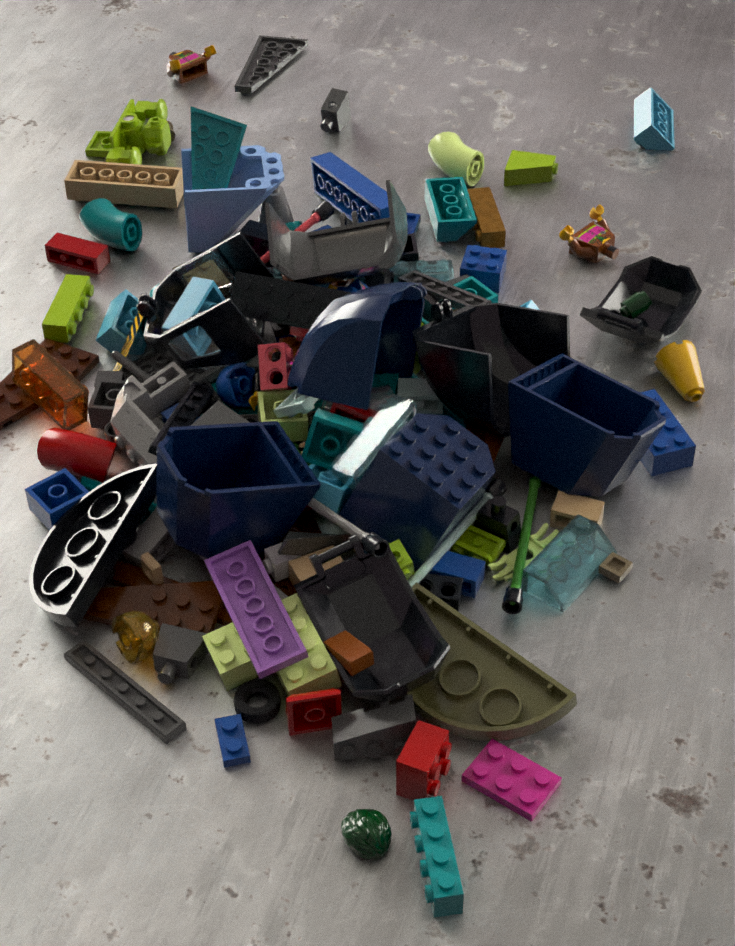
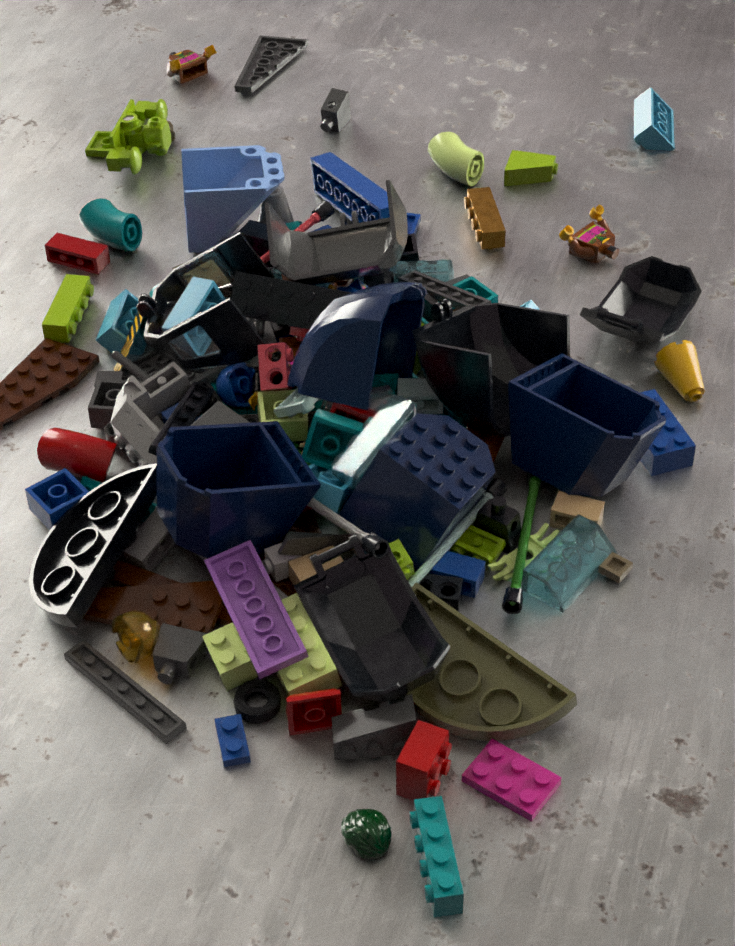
(50, 385): clear orange brick -> none
(125, 183): tan brick -> none
(151, 568): tan tile -> none
(213, 149): teal wing -> none
(350, 652): dark orange slope -> none
(449, 208): teal slope -> none
(485, 265): blue brick -> none
(635, 305): dark green brick -> none

